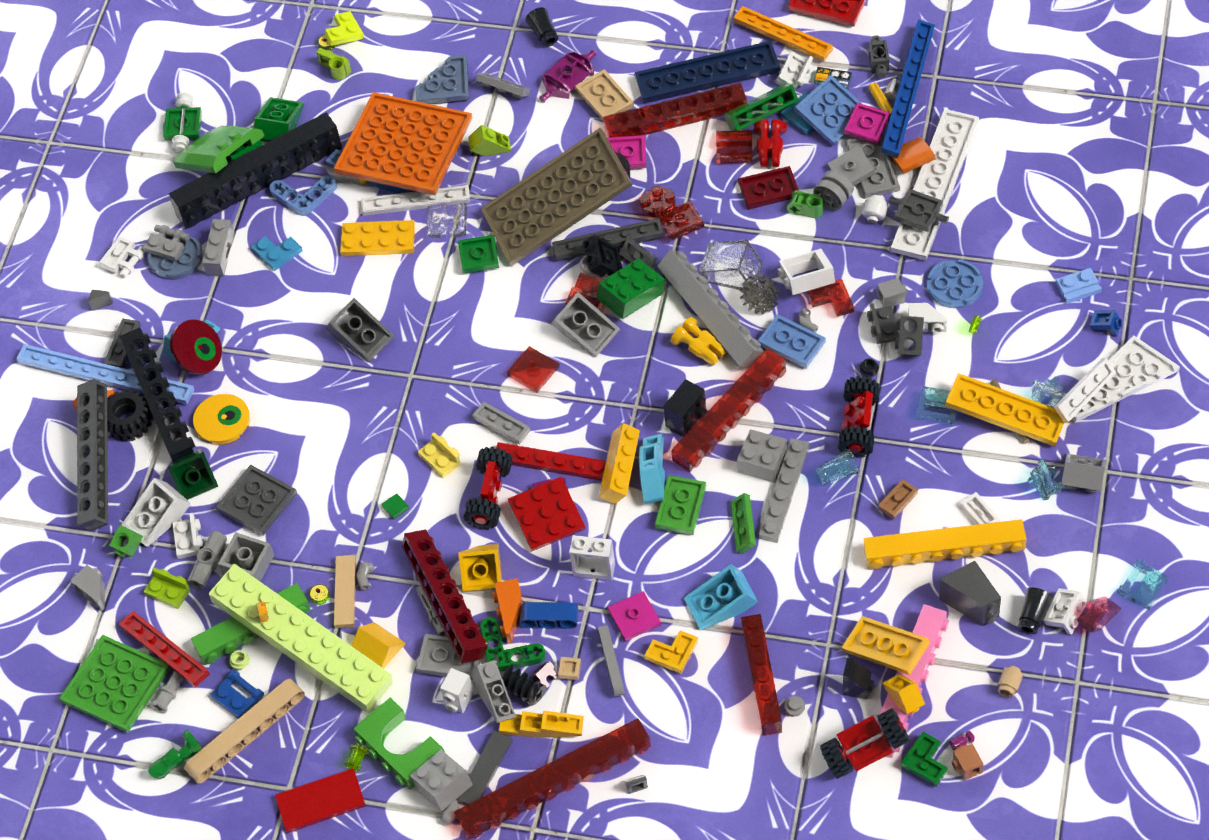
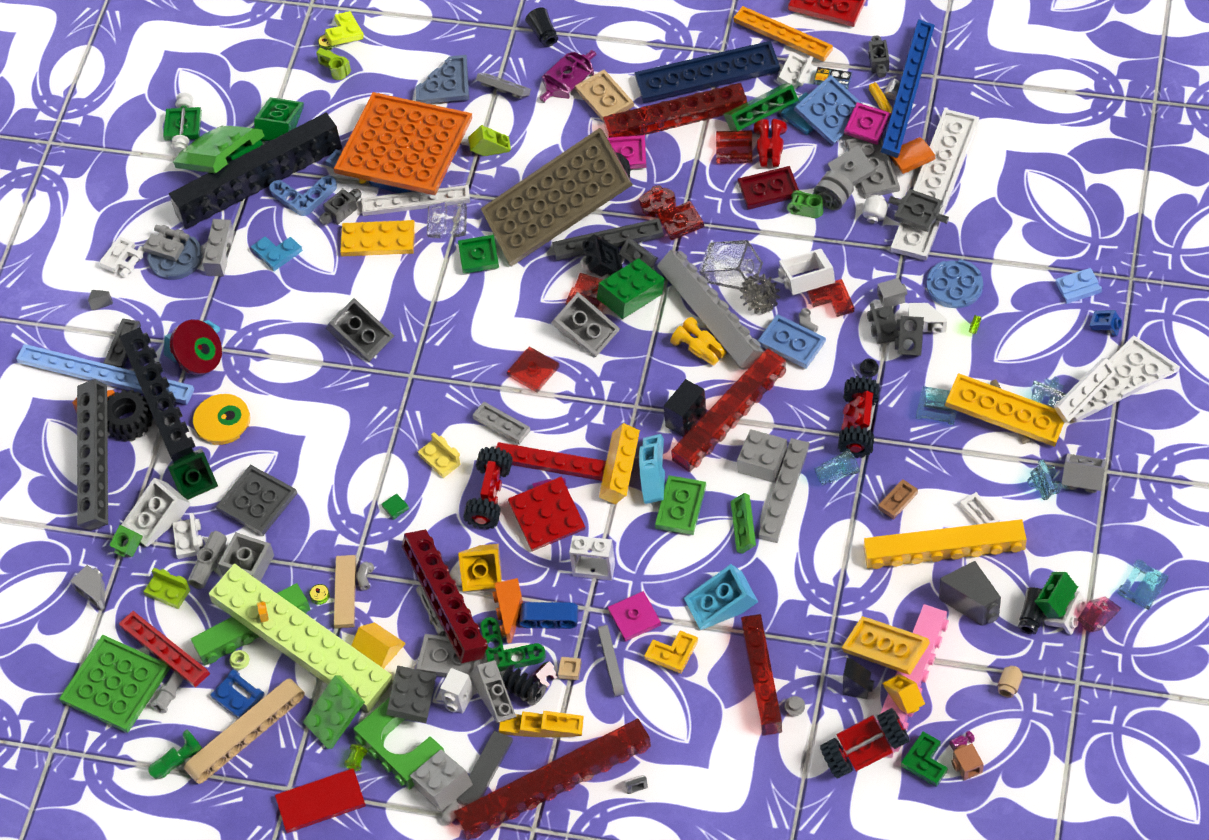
(333, 711): none -> bright green plate
(340, 206): none -> dark grey piece
(411, 694): none -> dark grey plate
(1056, 595): none -> green brick

